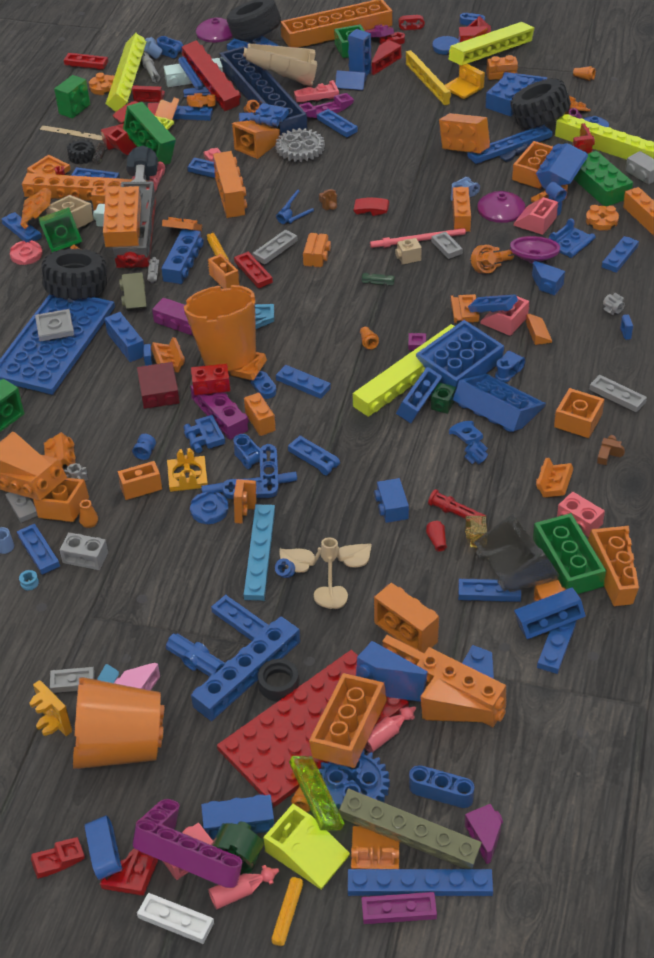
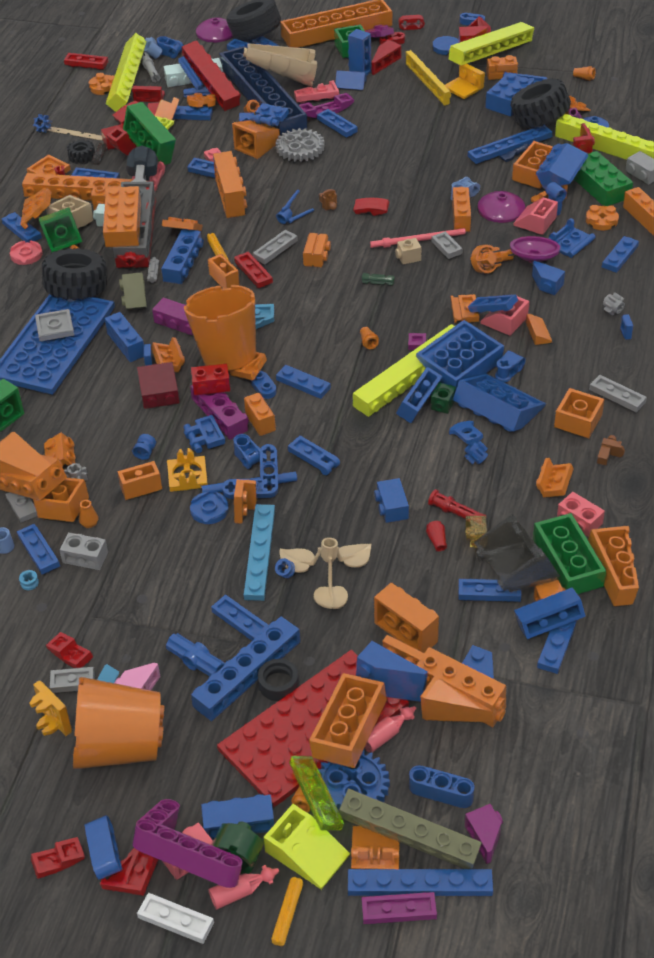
(42, 123): none -> blue gear
(68, 651): none -> red slope
(72, 96): green brick -> none
(464, 133): orange brick -> none

